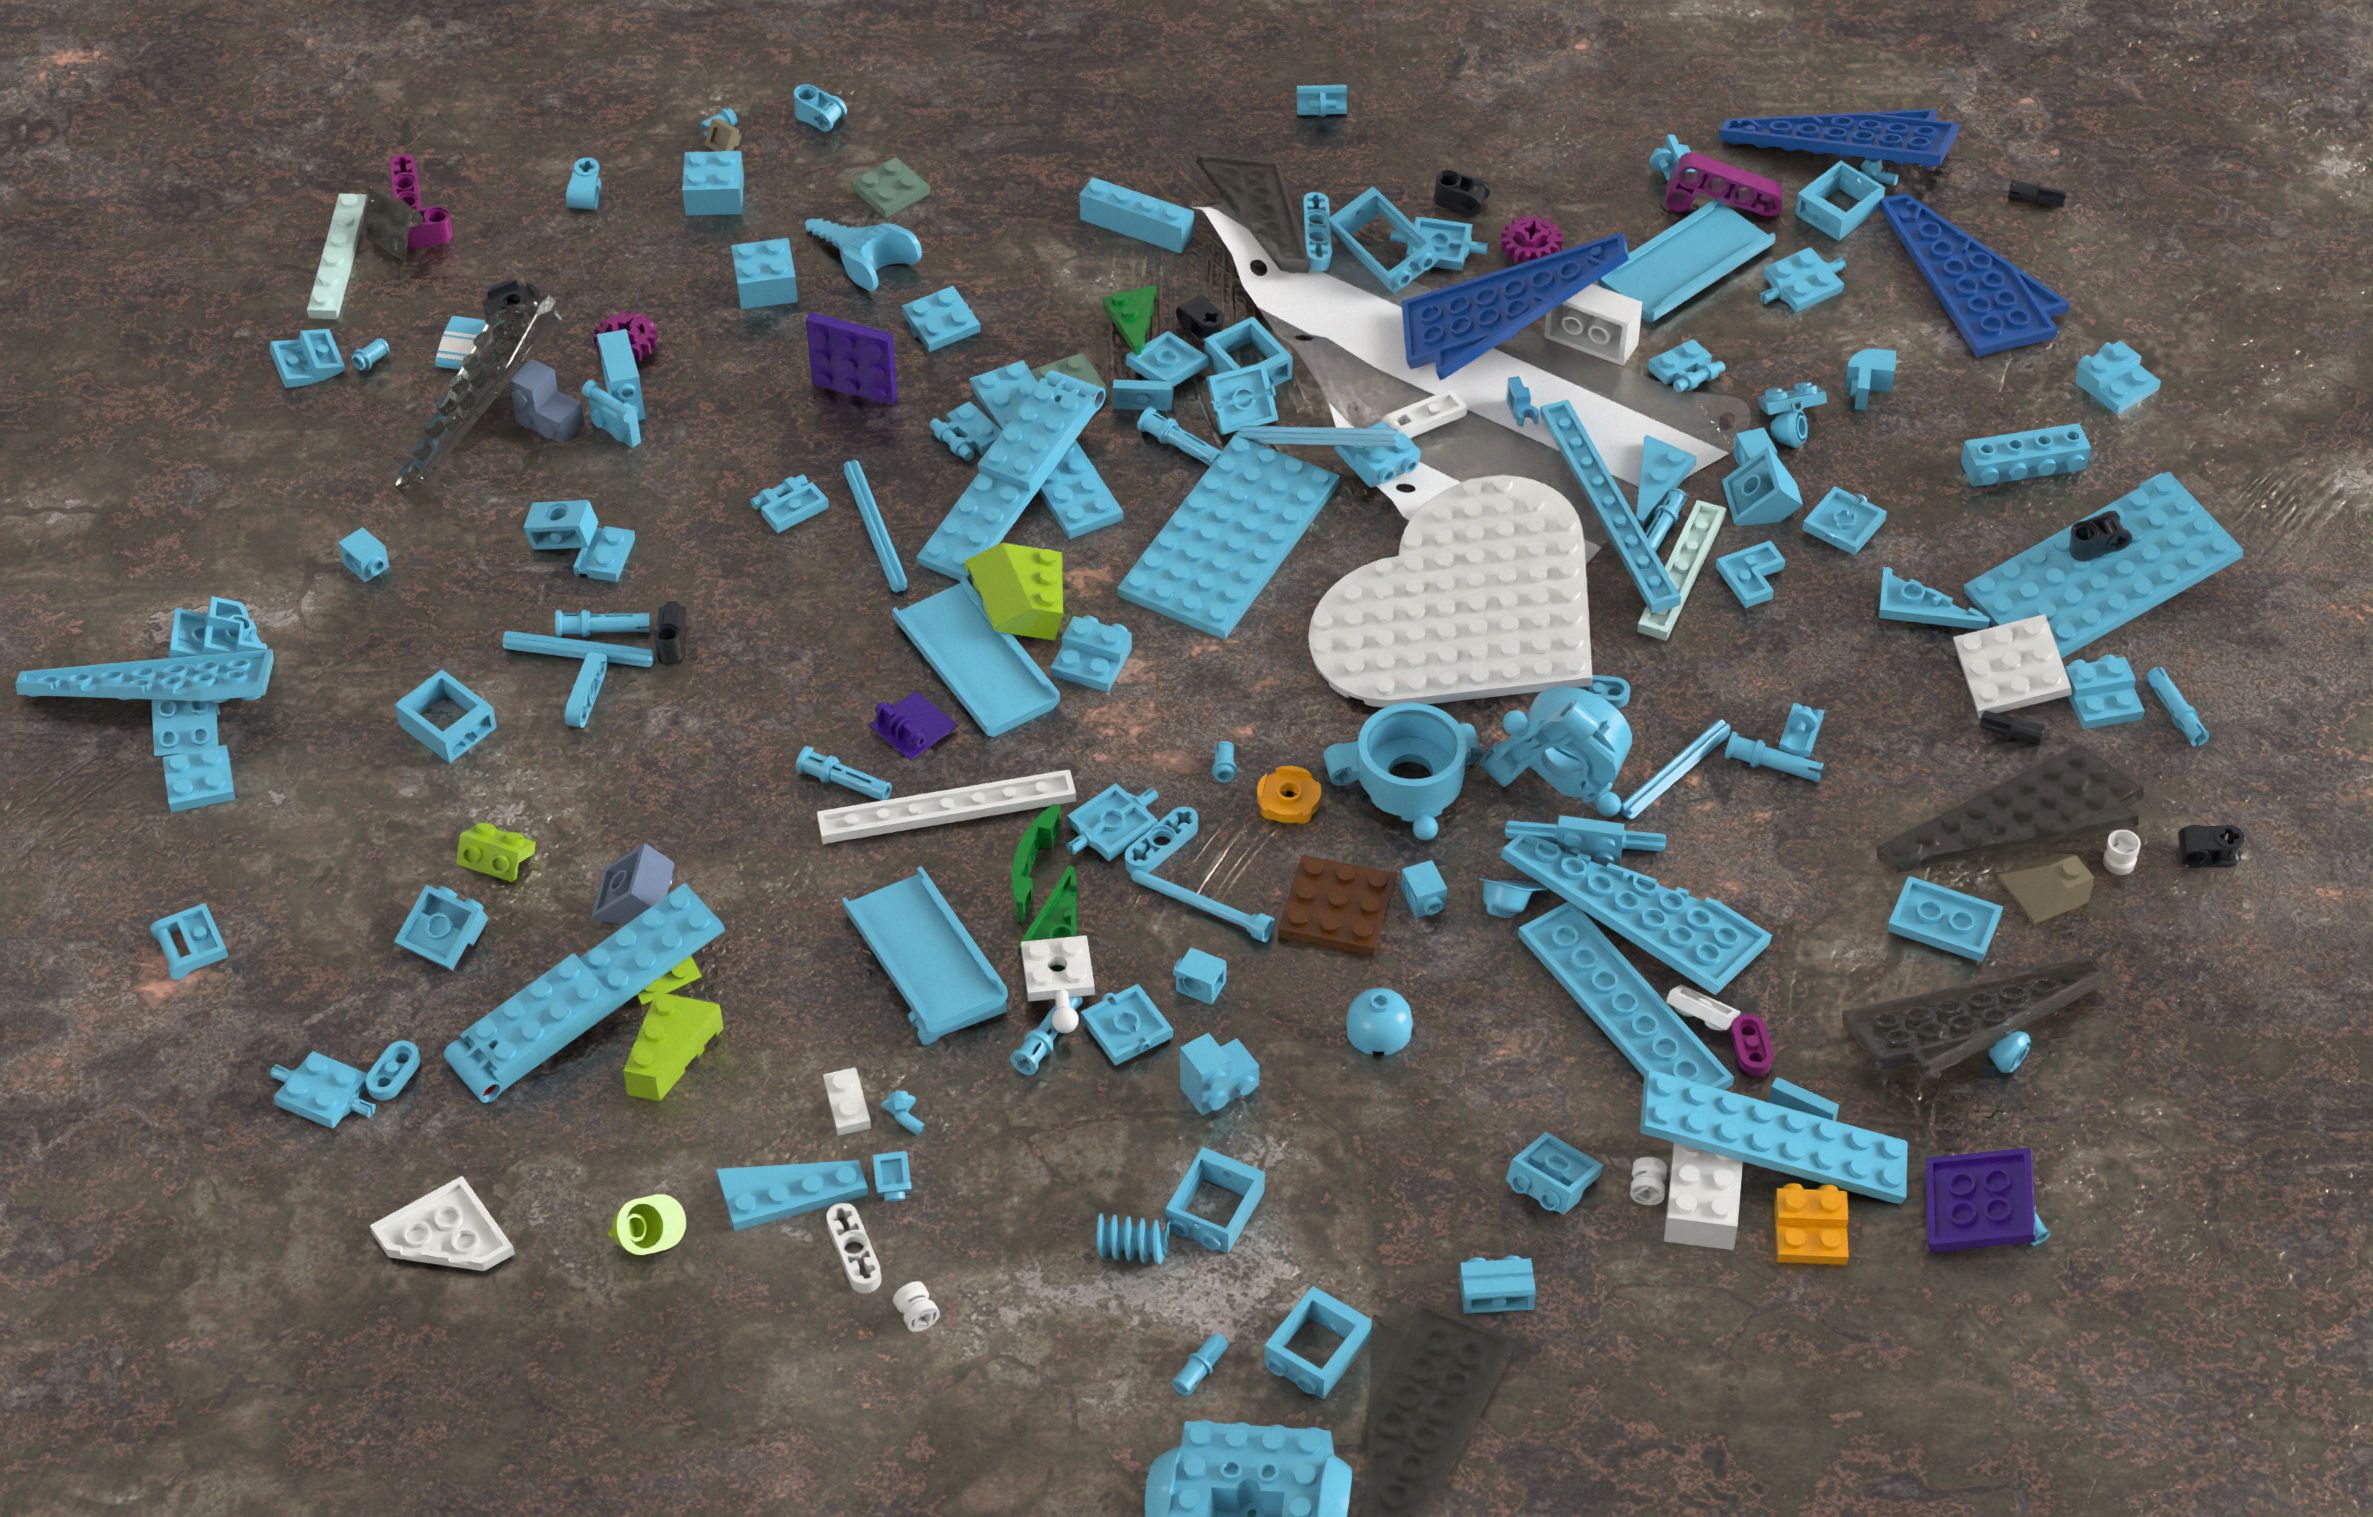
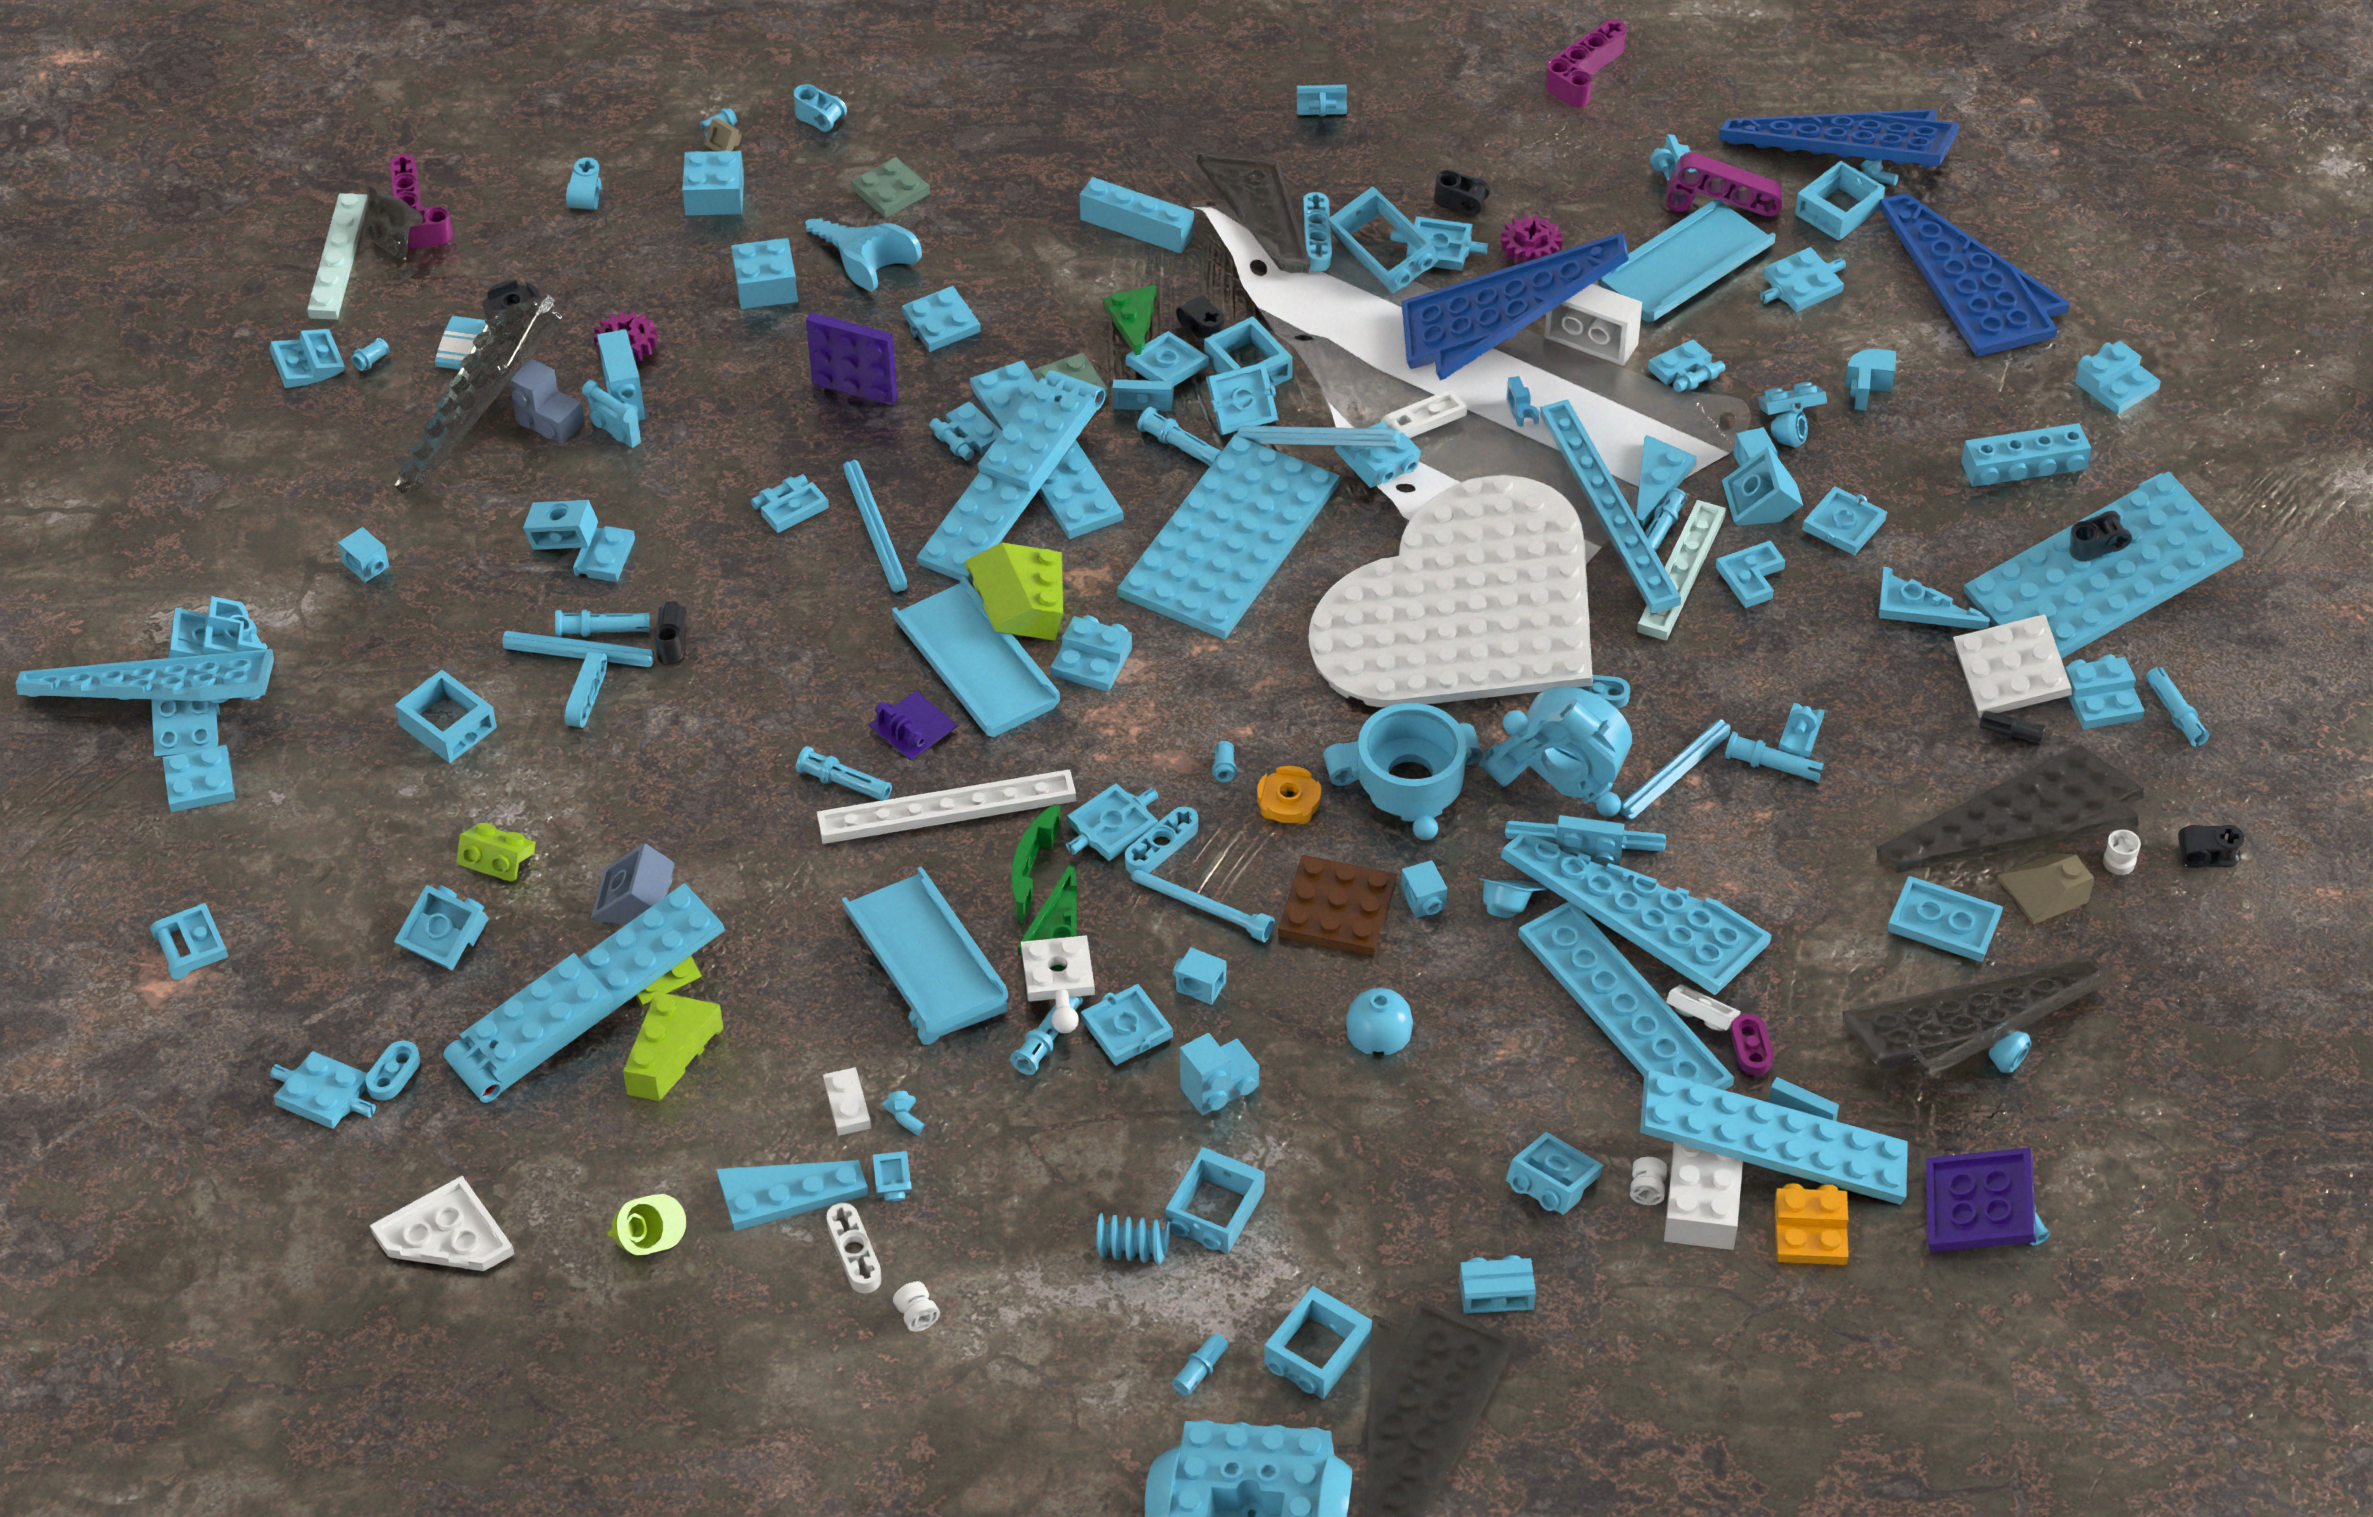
(1571, 70): none -> magenta beam
(2037, 193): black axle -> none

